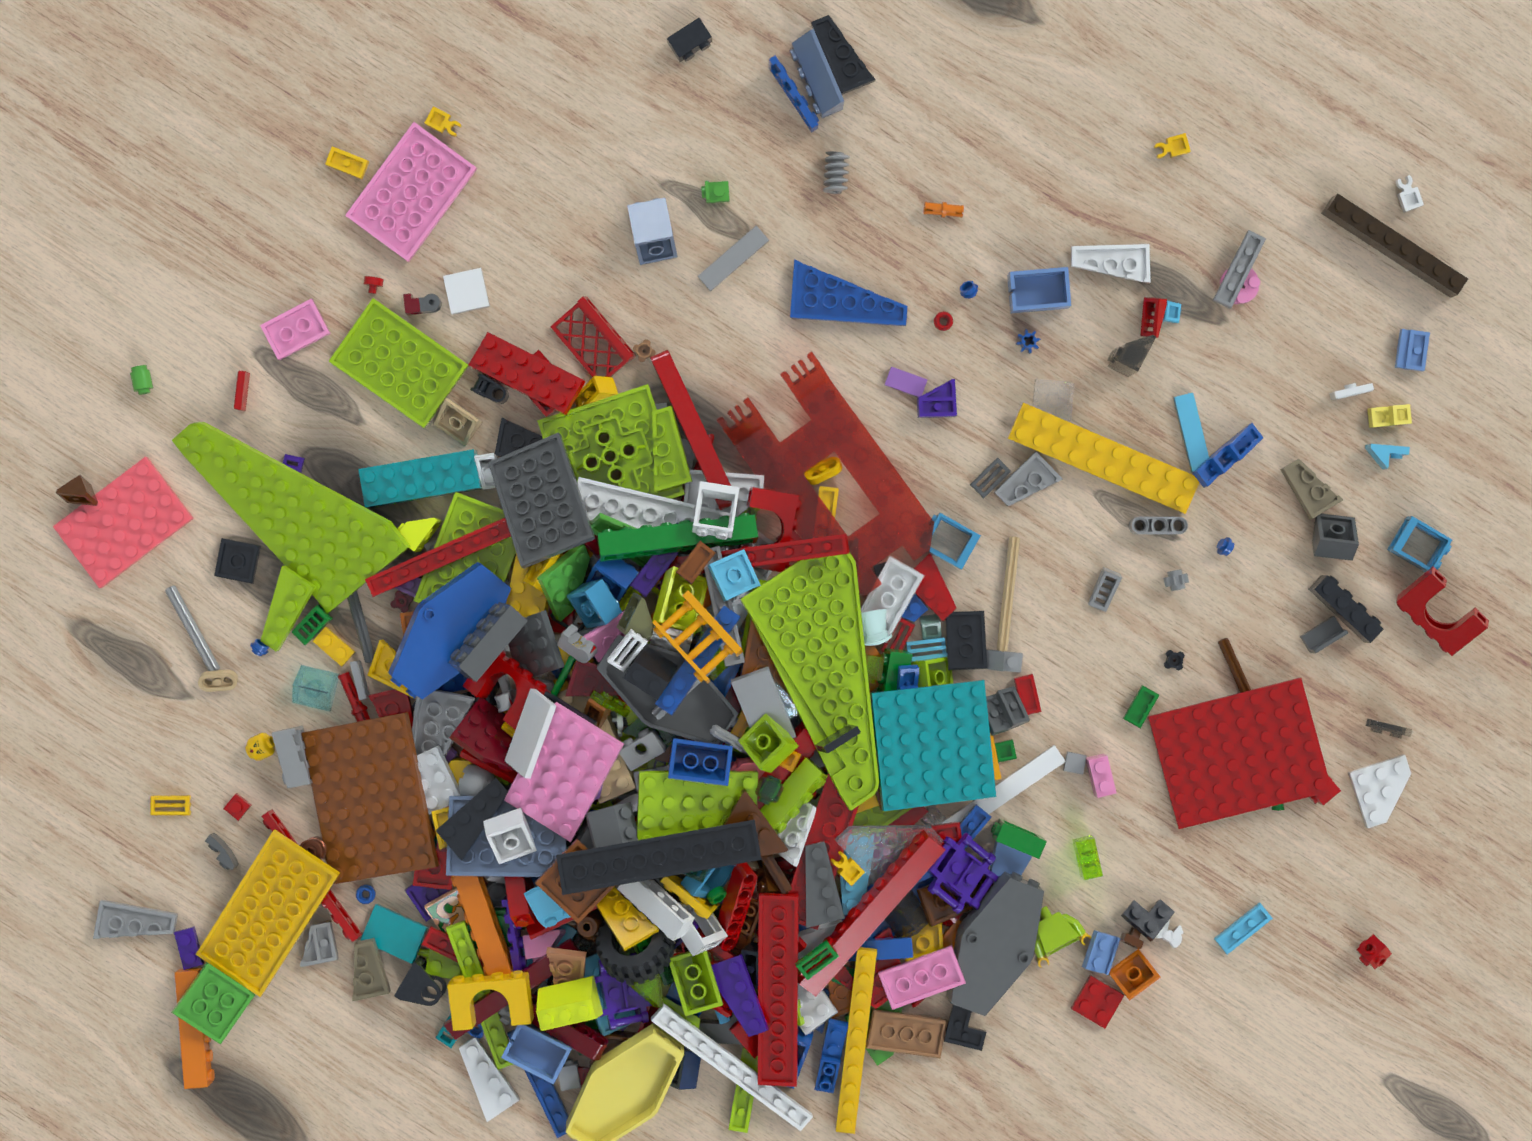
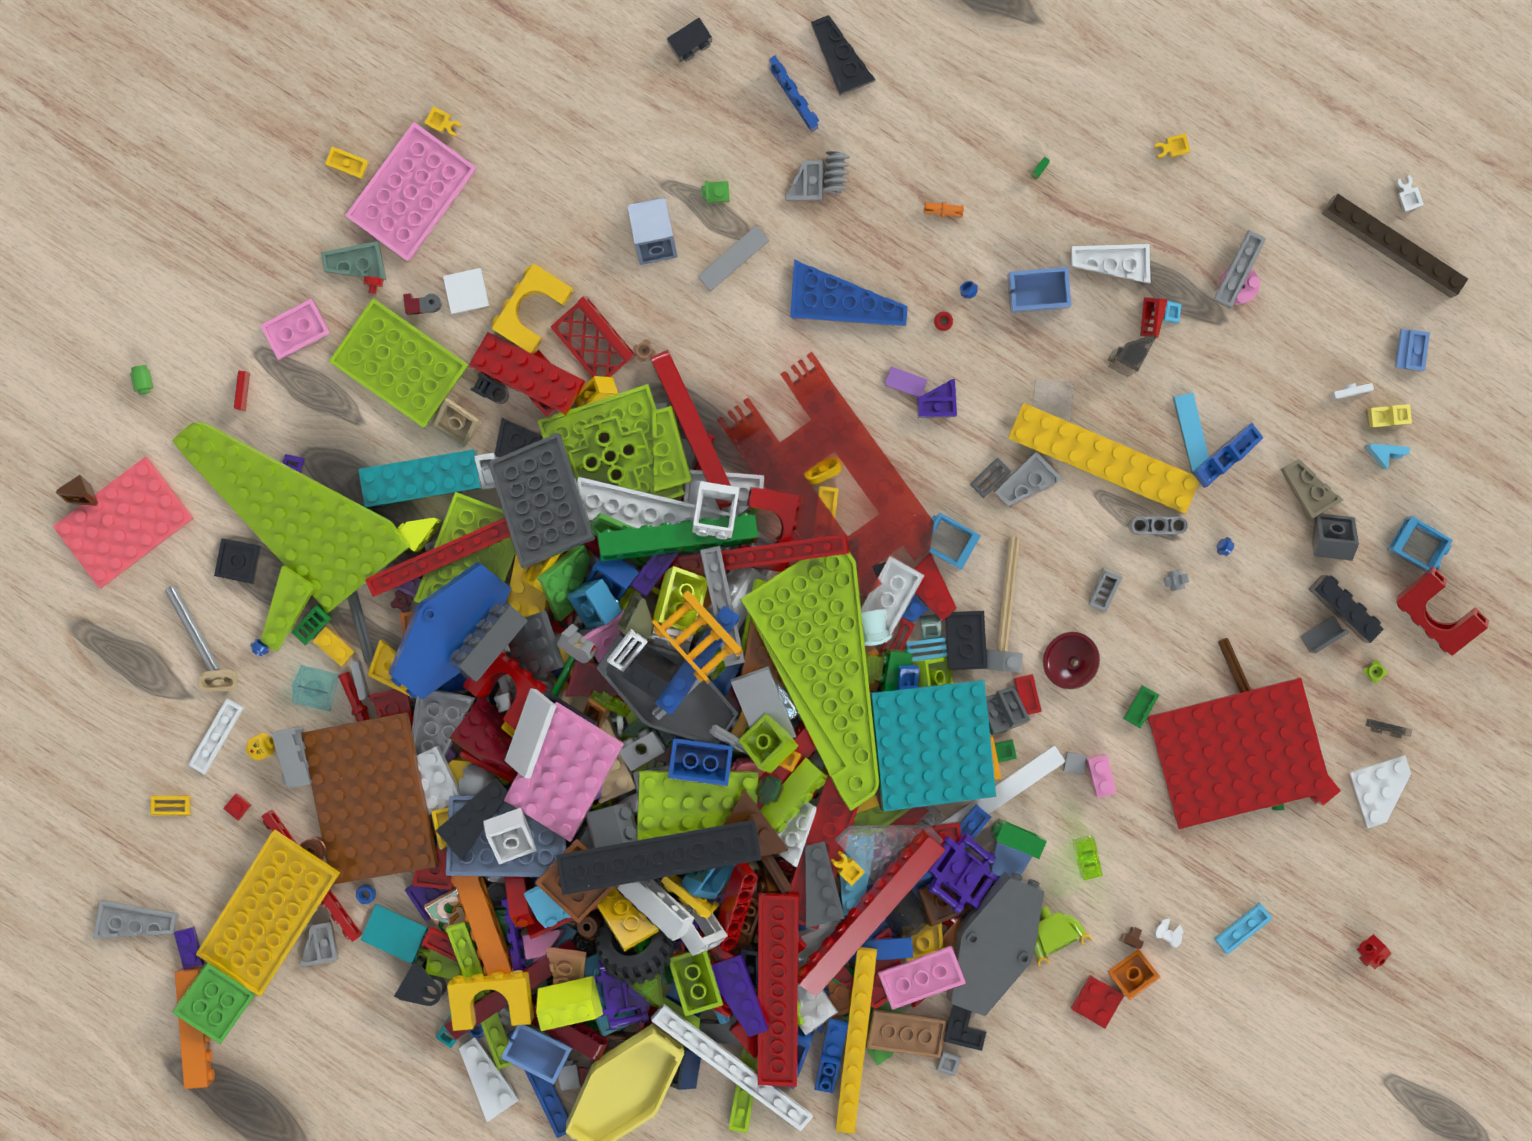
(216, 736): none -> white tile
(226, 857): dark grey slope -> none
(355, 261): none -> sand green wing
(369, 972): dark tan wing -> none
(535, 282): none -> yellow arch
(695, 562): dark orange tile -> none
(716, 895): green tile -> none
(733, 575): medium azure plate -> none
(808, 183): none -> light grey wing
(812, 954): green tile -> none
(817, 74): sand blue slope -> none
(838, 738): black tile -> none
(948, 1063): none -> light grey tile
(1033, 341): blue gear -> none
(1040, 168): none -> green tile
(1061, 655): none -> dark red dish
(1101, 952): medium blue plate -> none
(1146, 922): black plate -> none
(1169, 660): black plate -> none
(1375, 665): none -> lime plate

